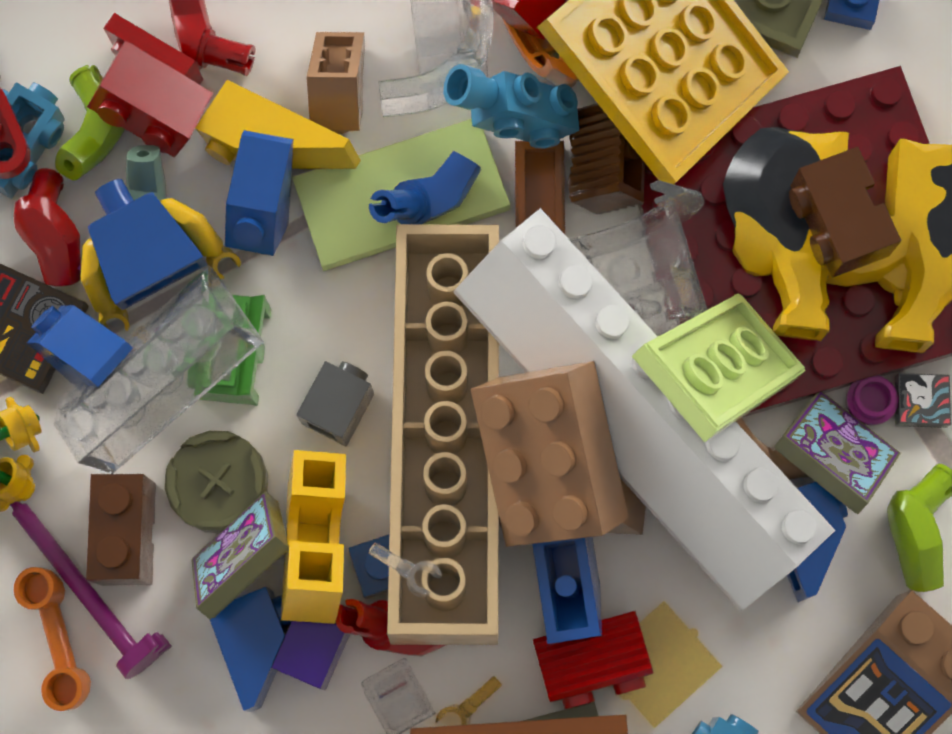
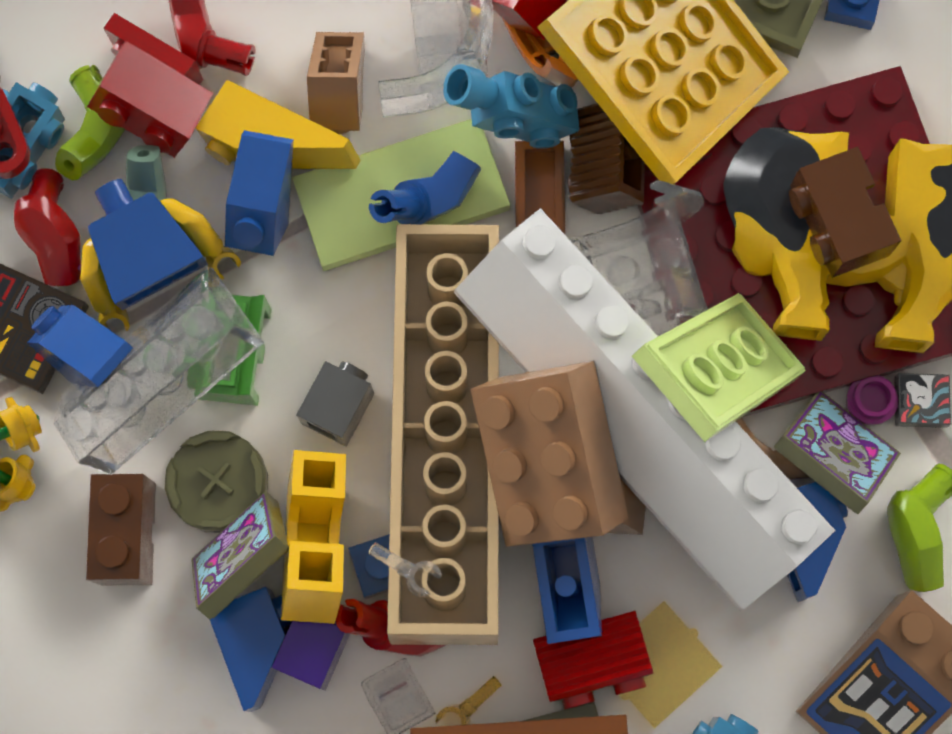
(44, 591): orange bar -> none
(135, 655): magenta piece -> none

